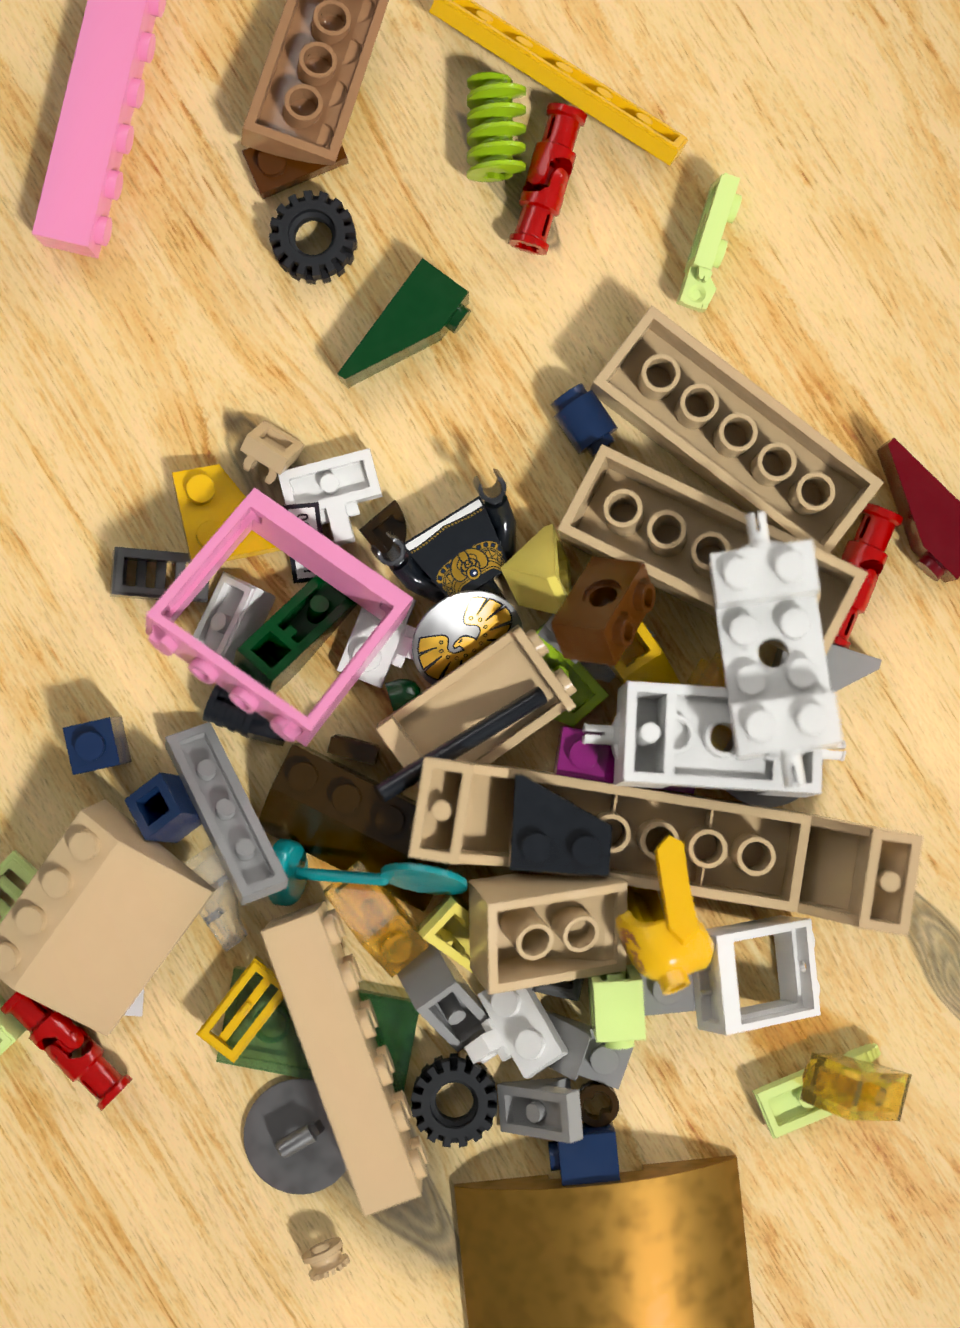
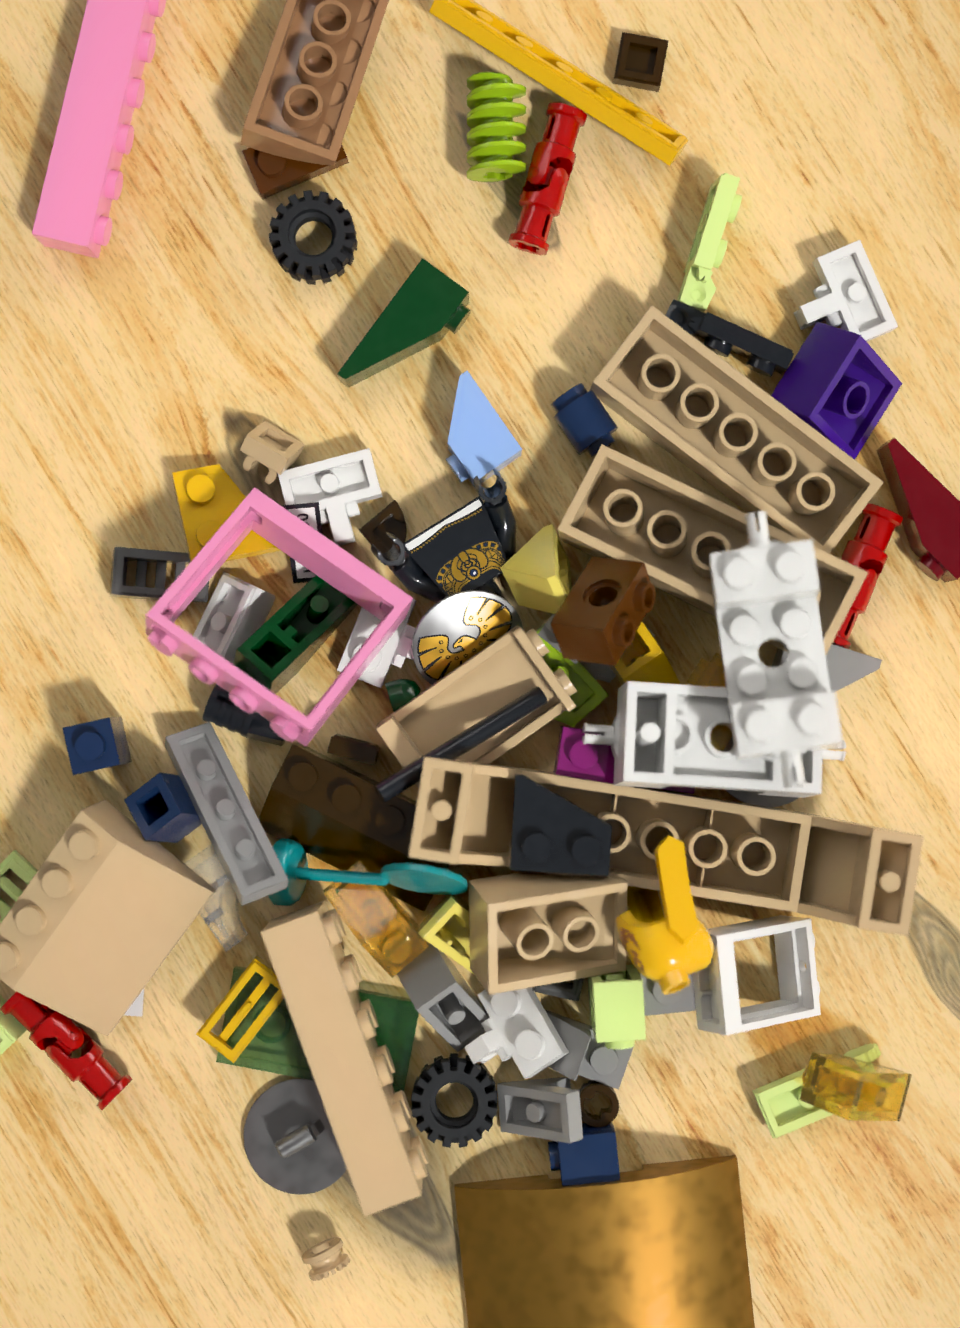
(478, 435): none -> light blue slope
(640, 62): none -> dark brown tile
(723, 337): none -> black hinge
(838, 386): none -> dark purple slope
(848, 295): none -> white hinge

